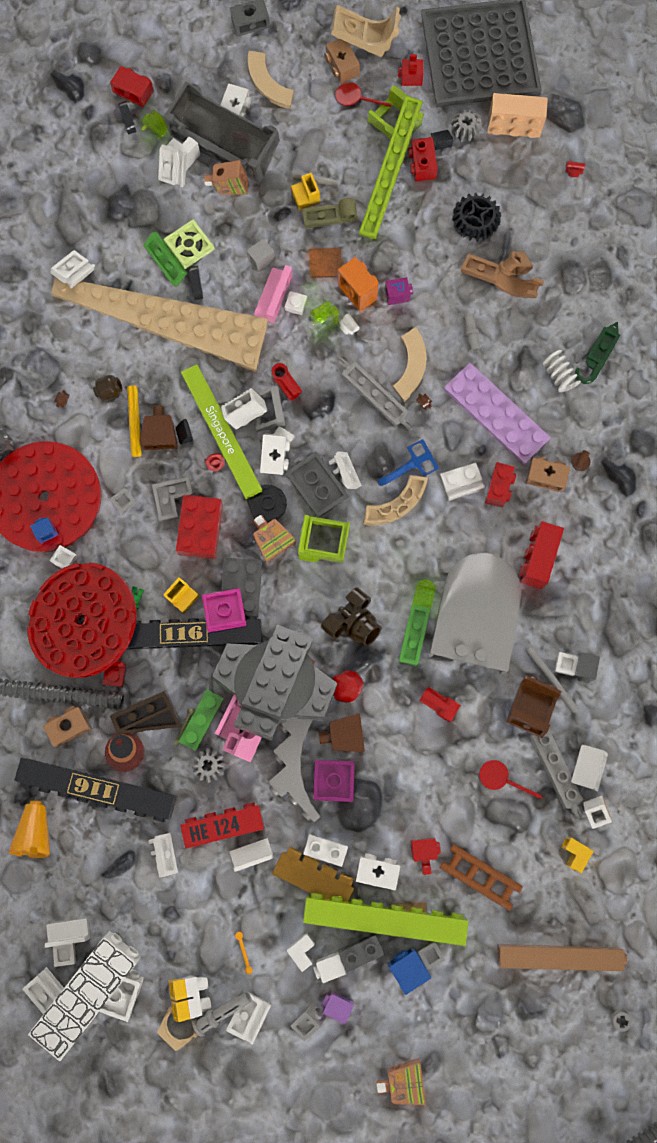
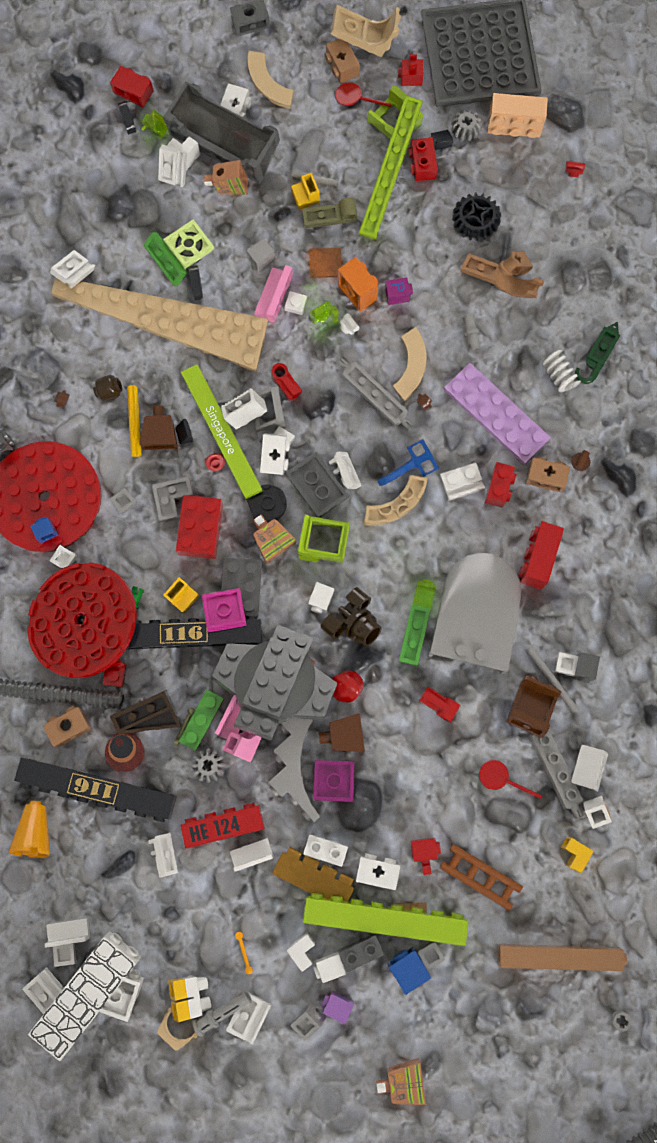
(321, 598): none -> white brick

